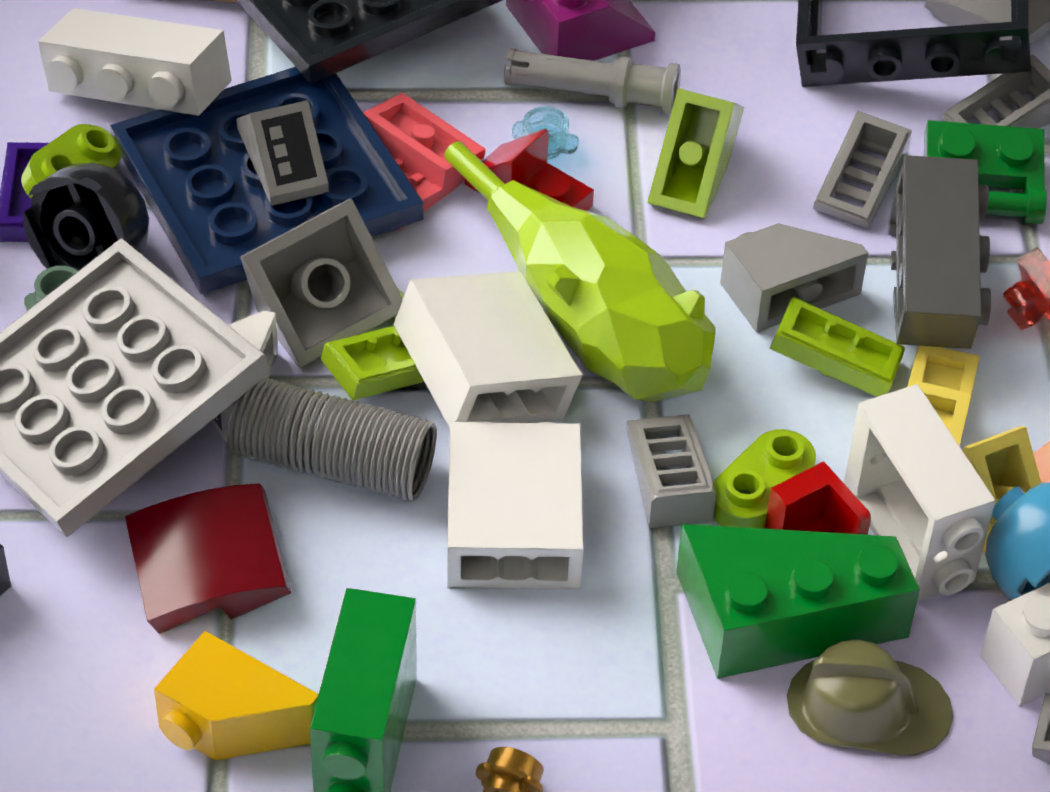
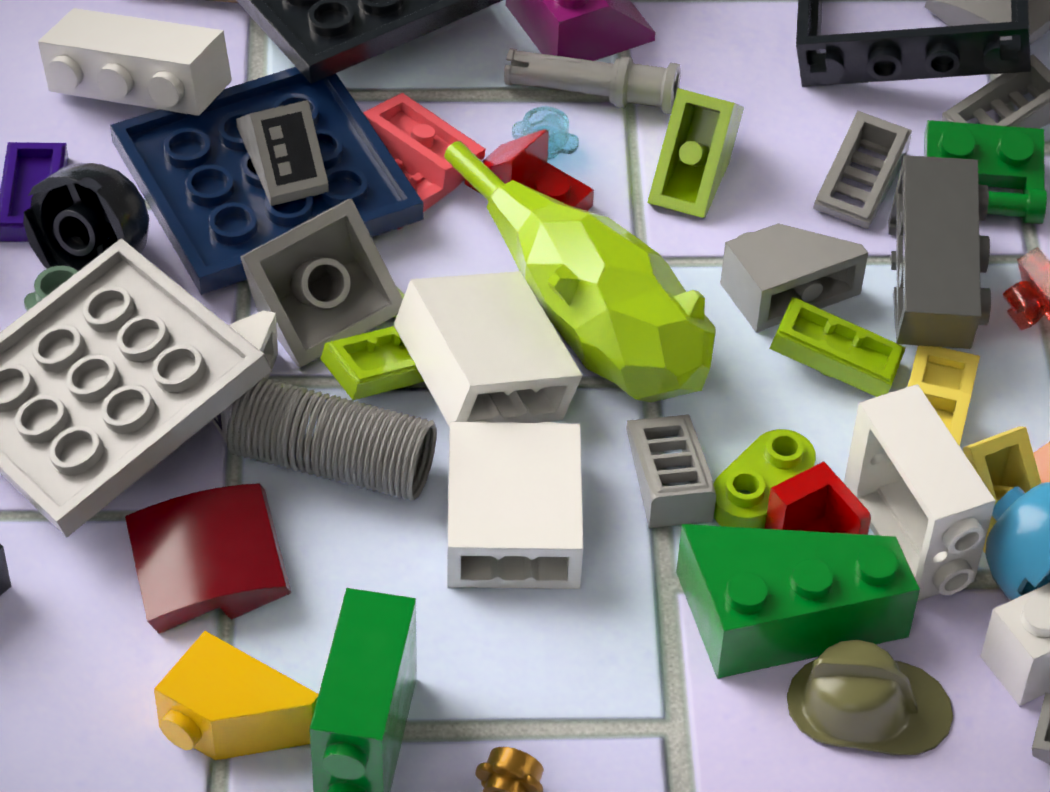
(77, 145): lime plate -> none

